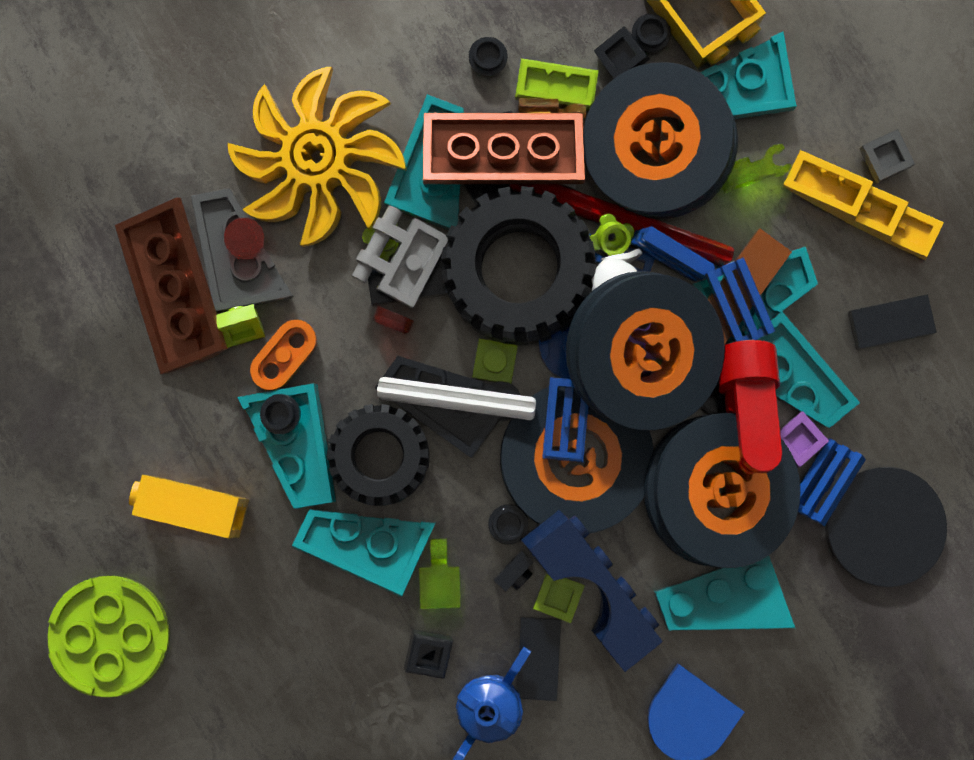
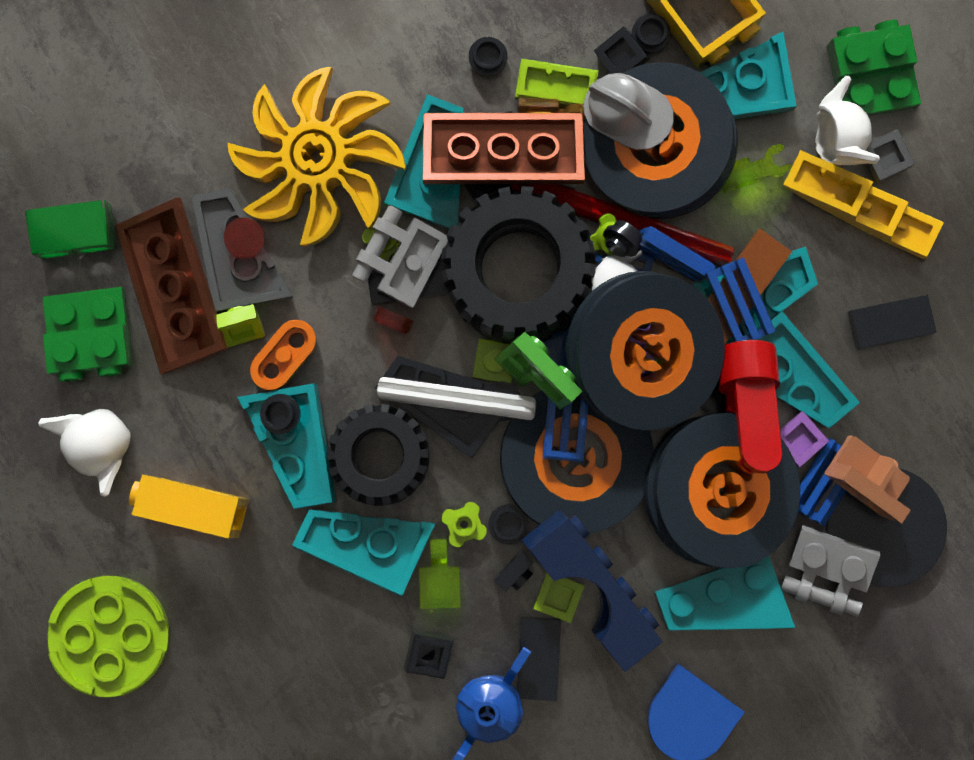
(70, 229): none -> green piece
(87, 334): none -> green plate
(92, 443): none -> white piece
(458, 534): none -> lime plate
(528, 360): none -> bright green plate
(622, 239): none -> black plate
(628, 111): none -> light grey piece
(835, 560): none -> light grey plate
(843, 130): none -> white piece
(870, 478): none -> nougat panel
(879, 67): none -> green plate

